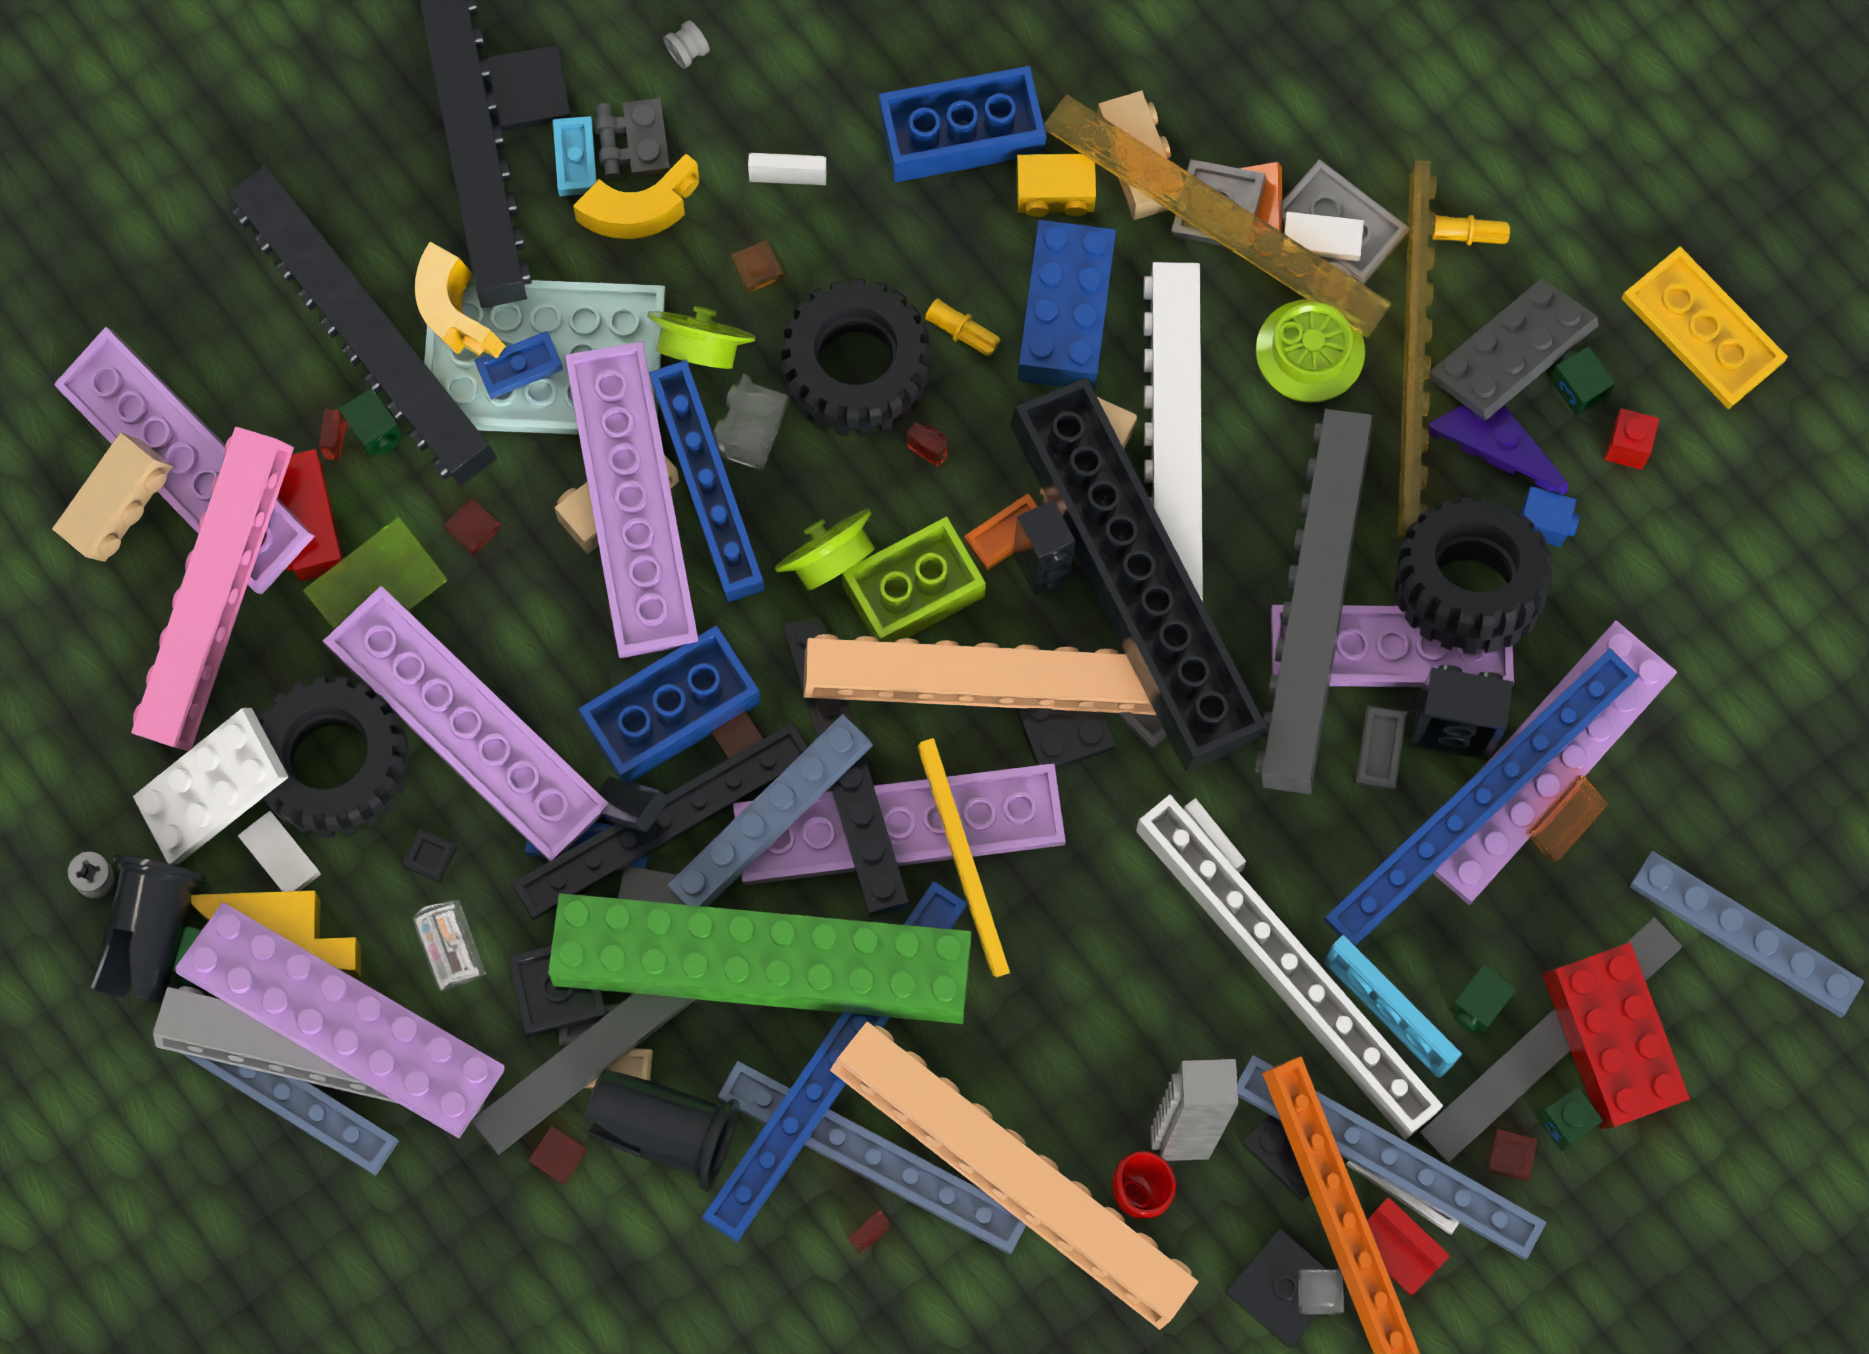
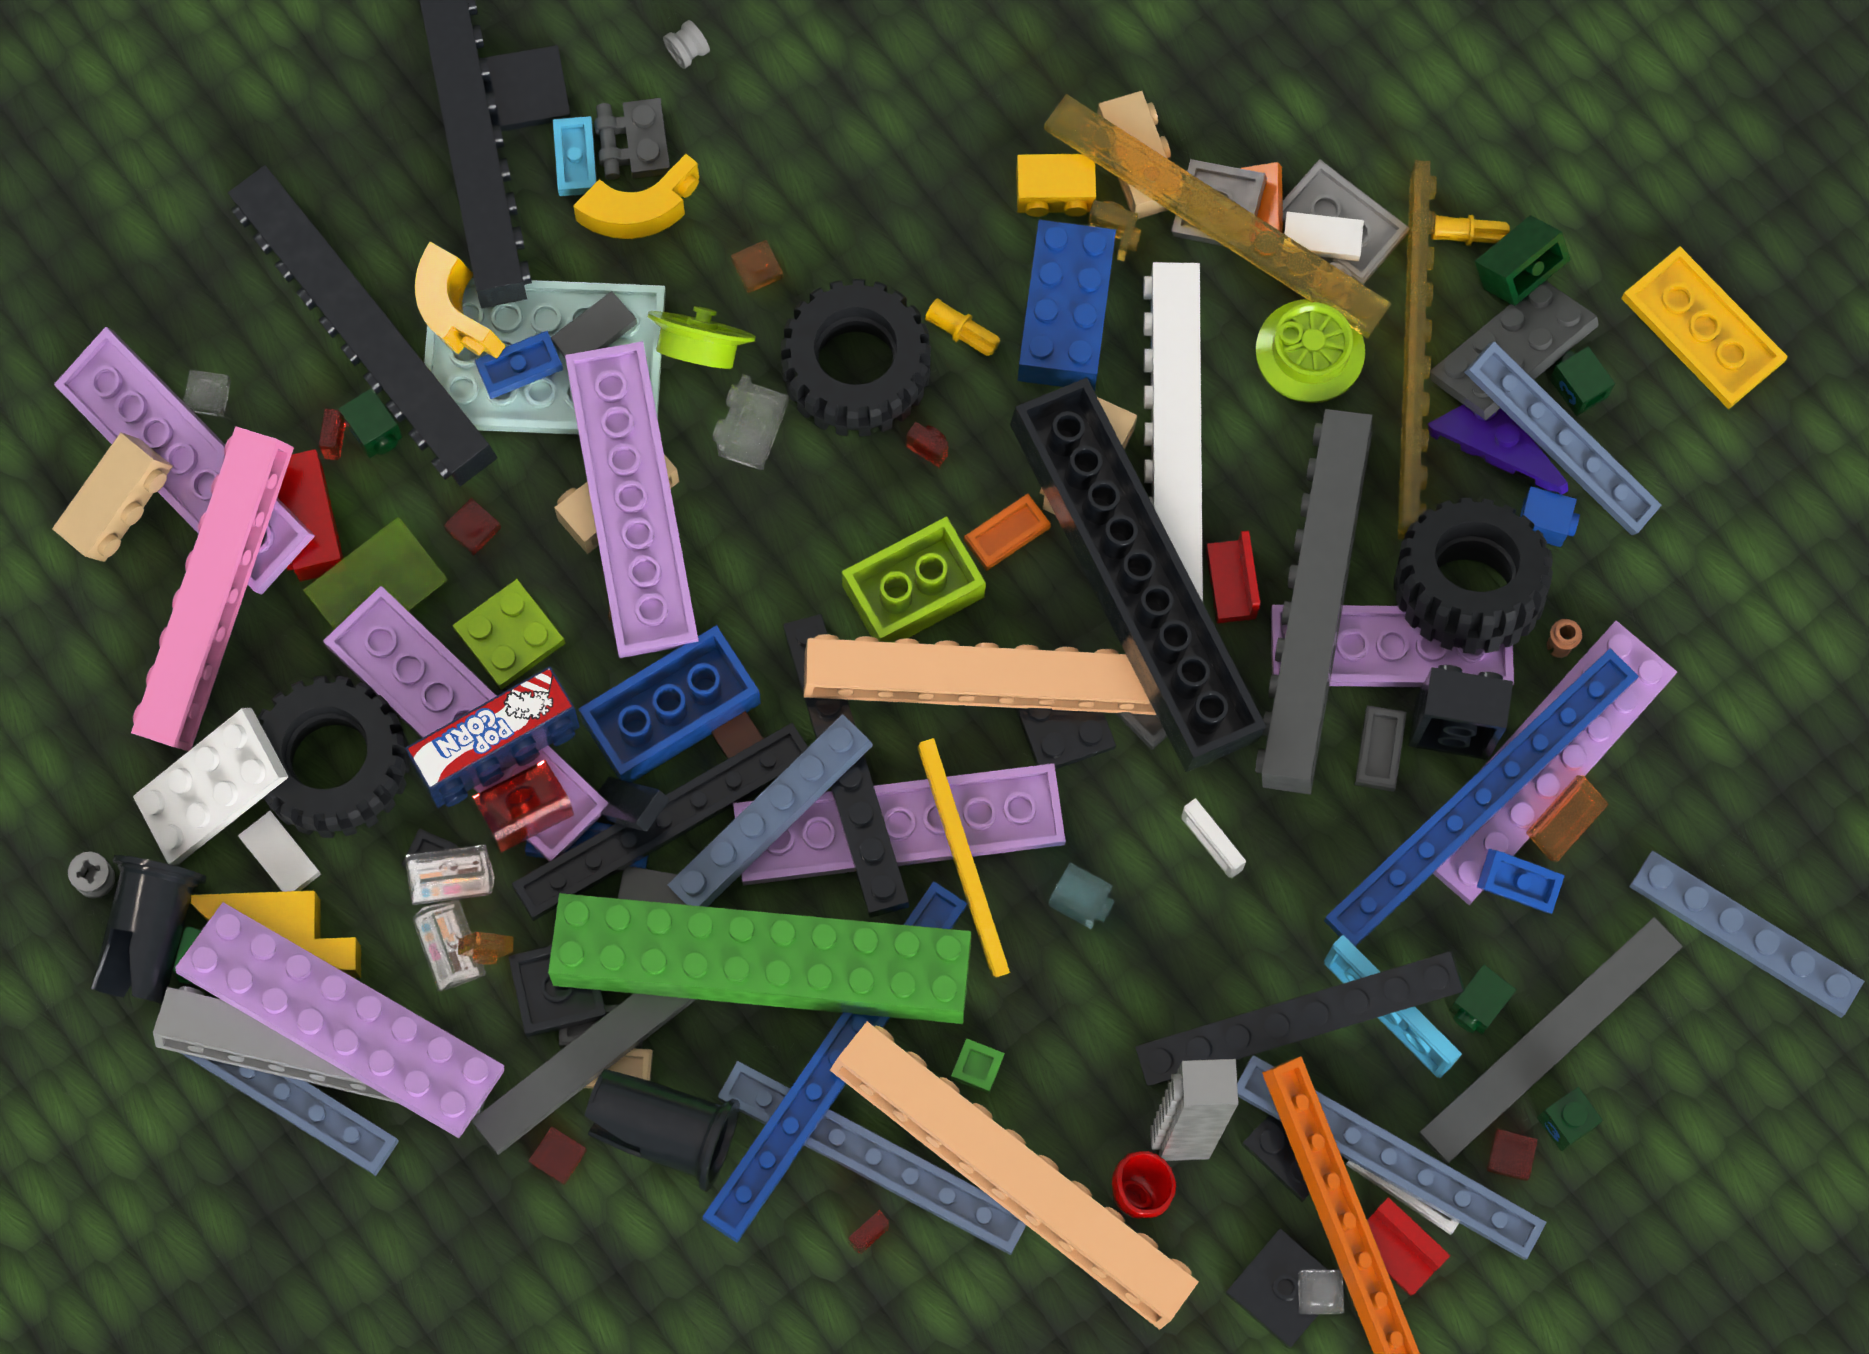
(207, 392): none -> clear plate
(449, 874): none -> clear slope
(485, 947): none -> clear orange plate
(494, 738): none -> brick
(509, 634): none -> lime plate
(523, 805): none -> clear red slope
(595, 327): none -> dark grey tile
(707, 481): blue brick -> none
(787, 169): white tile -> none
(829, 550): lime wheel -> none
(961, 123): blue brick -> none
(977, 1066): none -> bright green plate
(1044, 548): black brick -> none
(1082, 896): none -> clear light blue brick
(1114, 216): none -> clear yellow bracket
(1233, 579): none -> red panel
(1288, 967): white brick -> none
(1304, 1016): none -> black plate
(1520, 881): none -> blue plate
(1522, 260): none -> dark green brick
(1558, 635): none -> nougat pin
(1562, 438): none -> sand blue plate
(1616, 1036): red brick -> none
(1631, 439): red brick -> none

